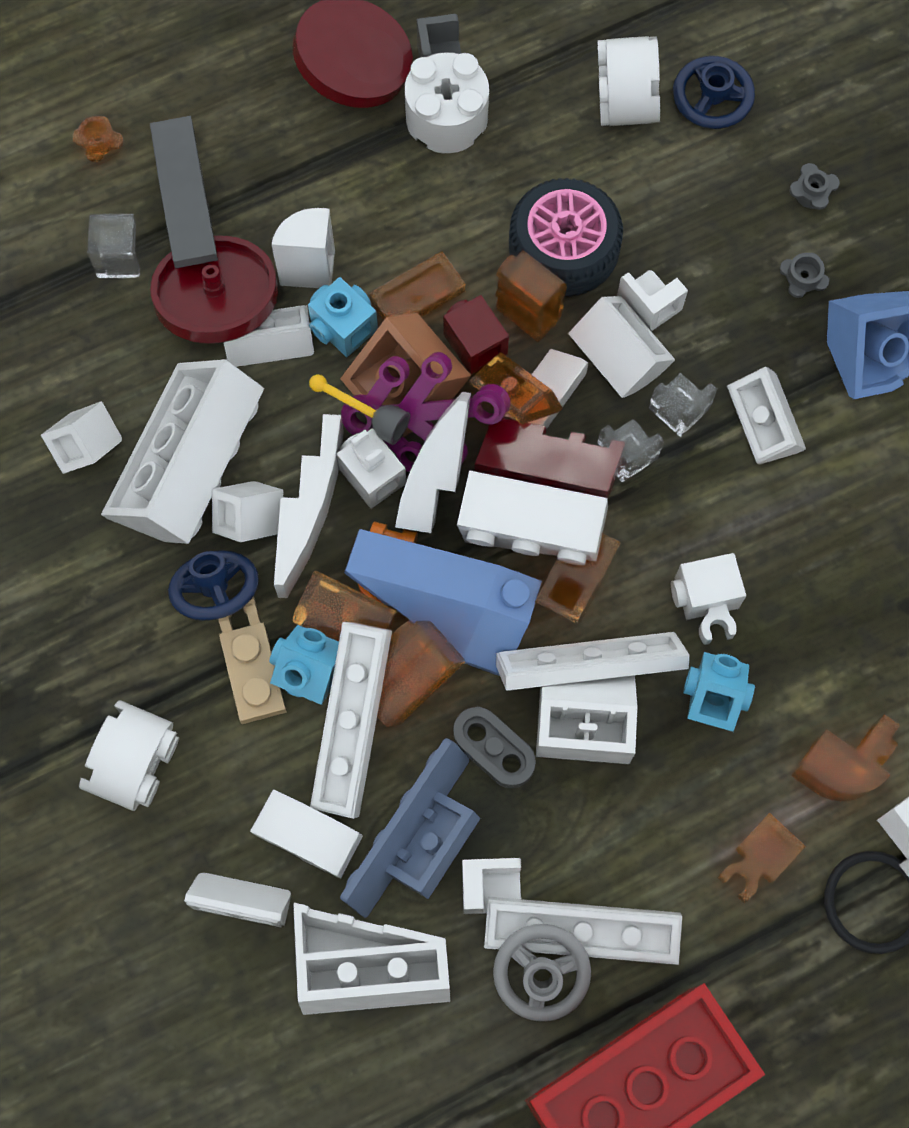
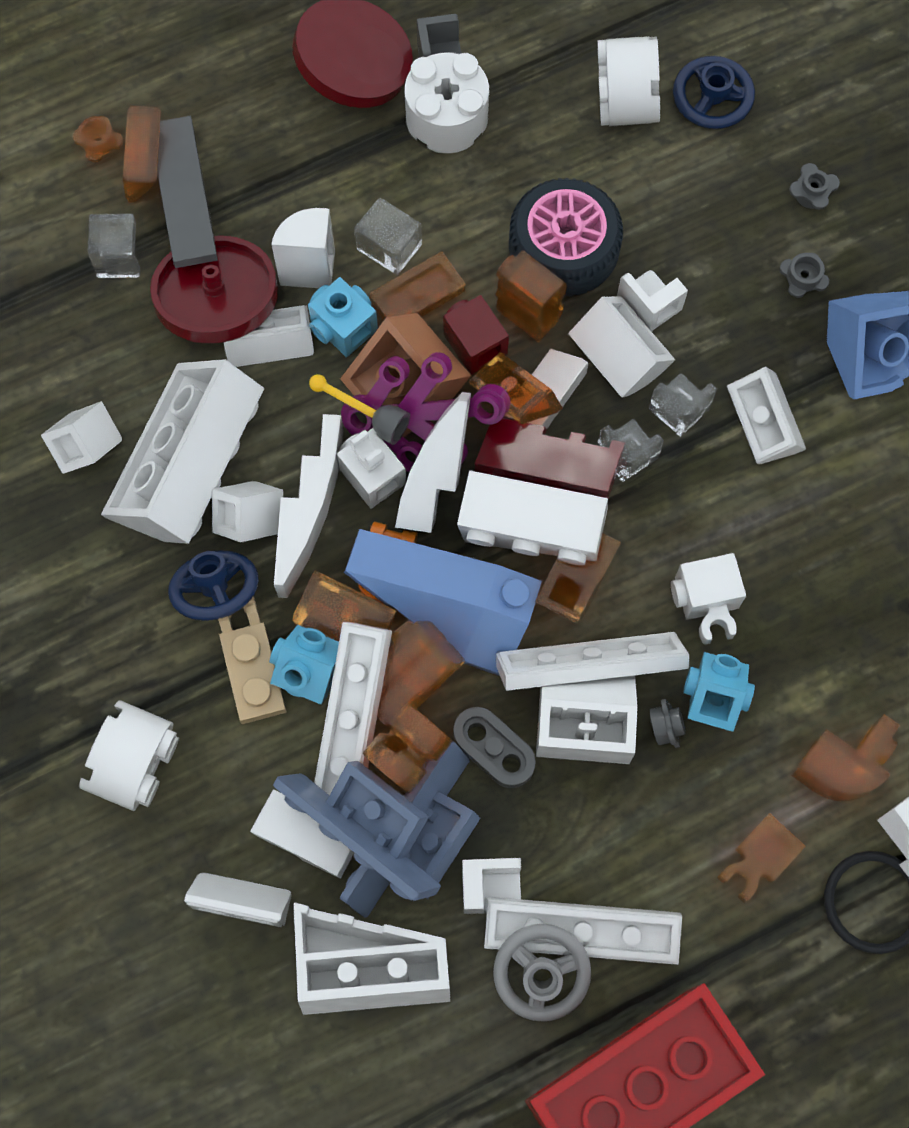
(141, 151): none -> clear orange slope
(369, 821): none -> sand blue bracket
(388, 236): none -> clear panel
(407, 747): none -> clear orange wheel
(667, 724): none -> dark grey plate

